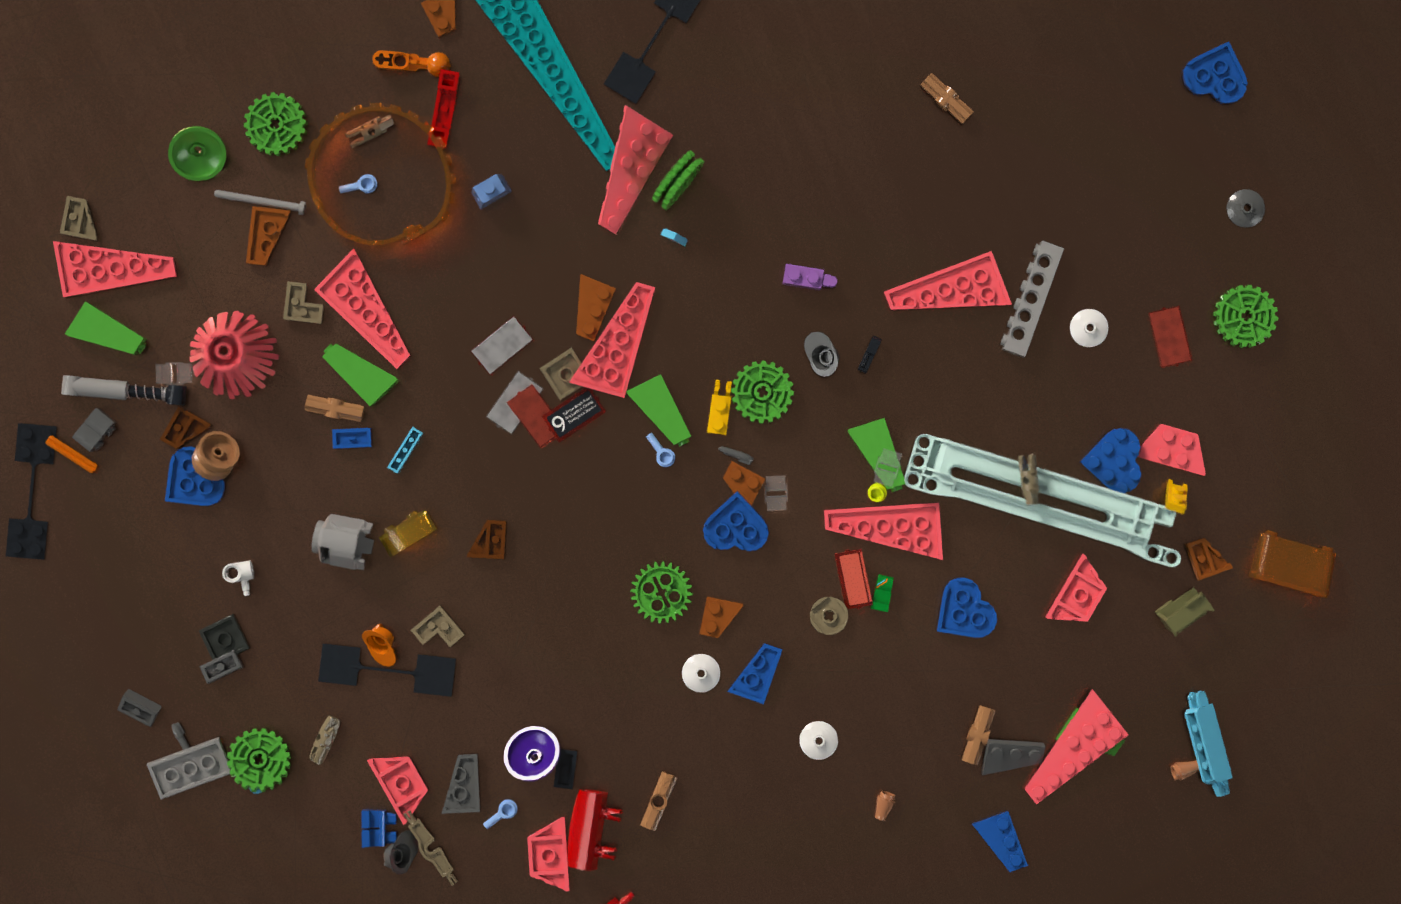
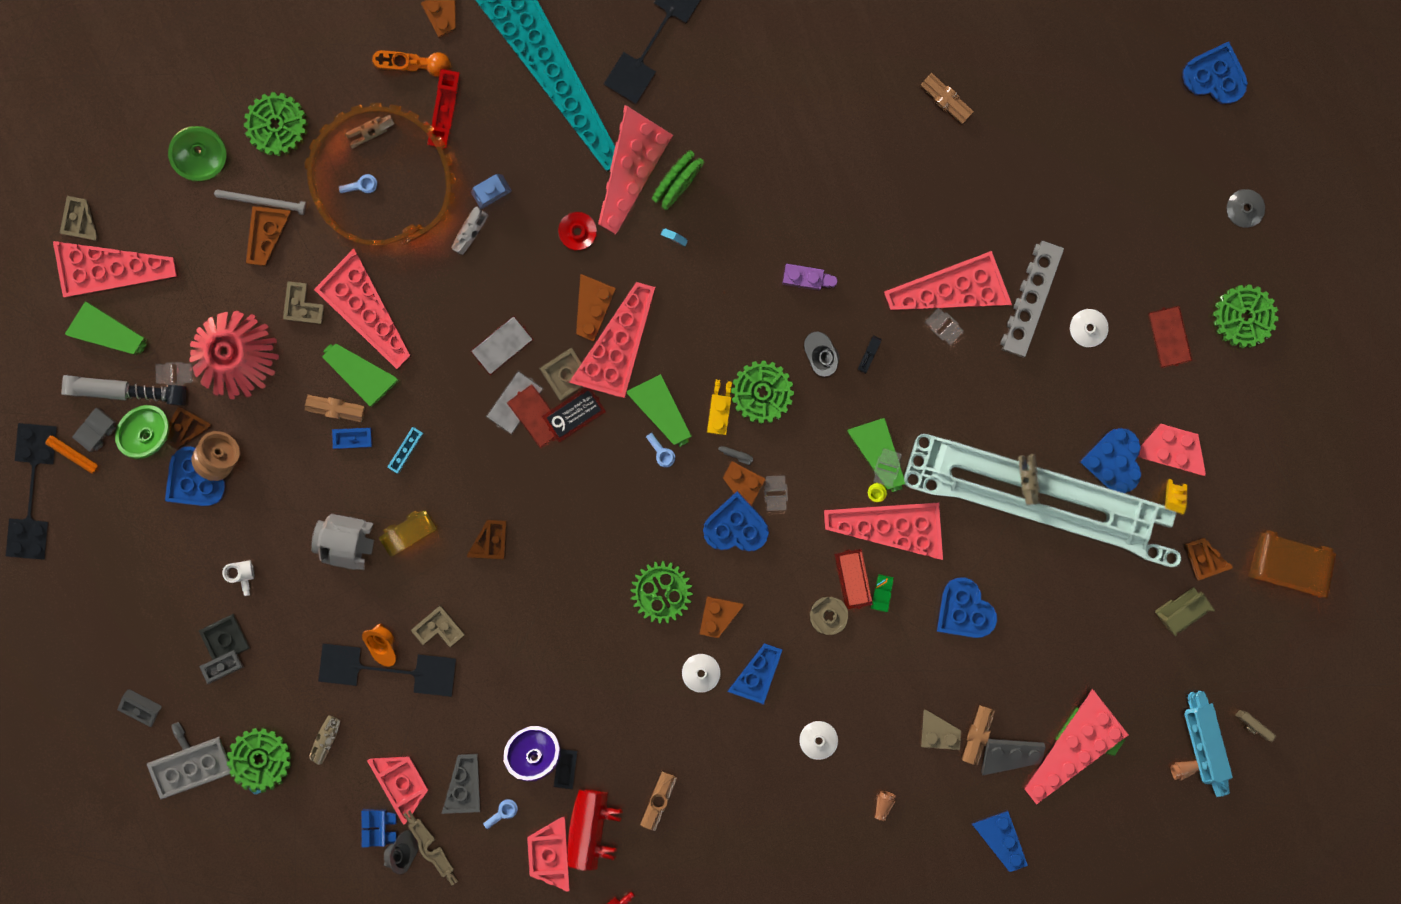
(137, 426): none -> bright green dish
(469, 230): none -> light grey hinge
(570, 223): none -> red dish
(937, 319): none -> clear piece
(939, 733): none -> dark tan wing
(1079, 594): coral wing -> none
(1254, 726): none -> dark tan plate

